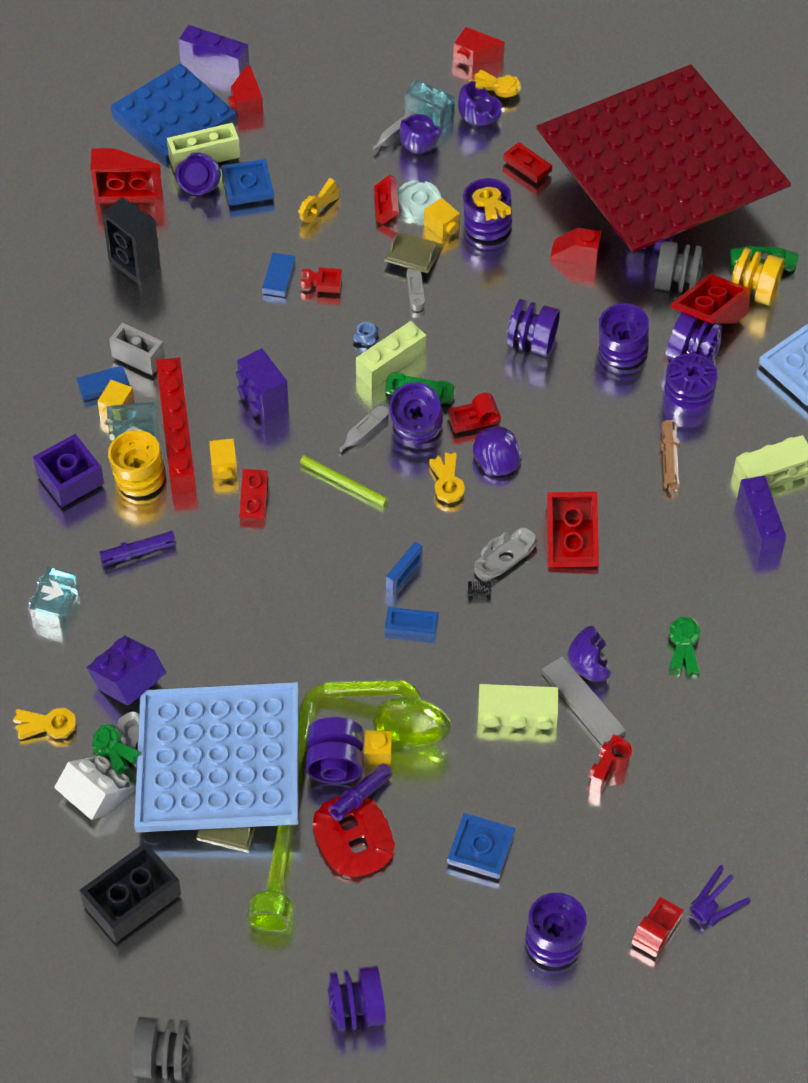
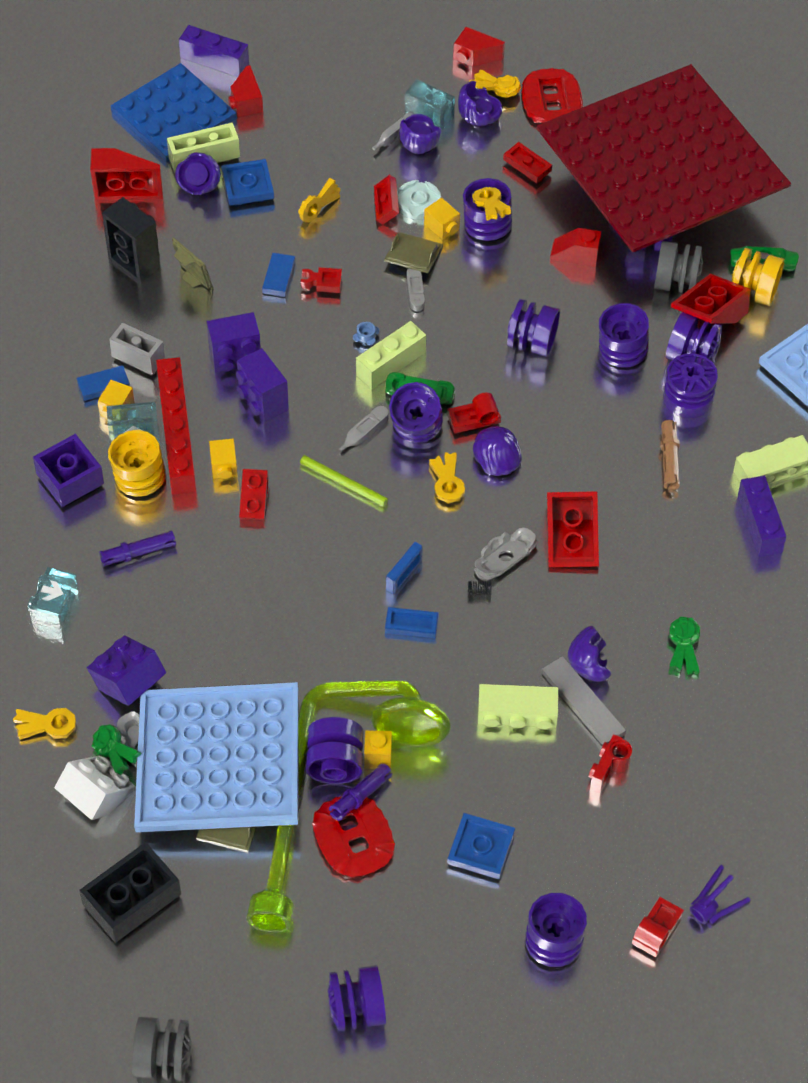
(196, 270): none -> olive piece
(232, 339): none -> dark purple brick
(535, 99): none -> red piece

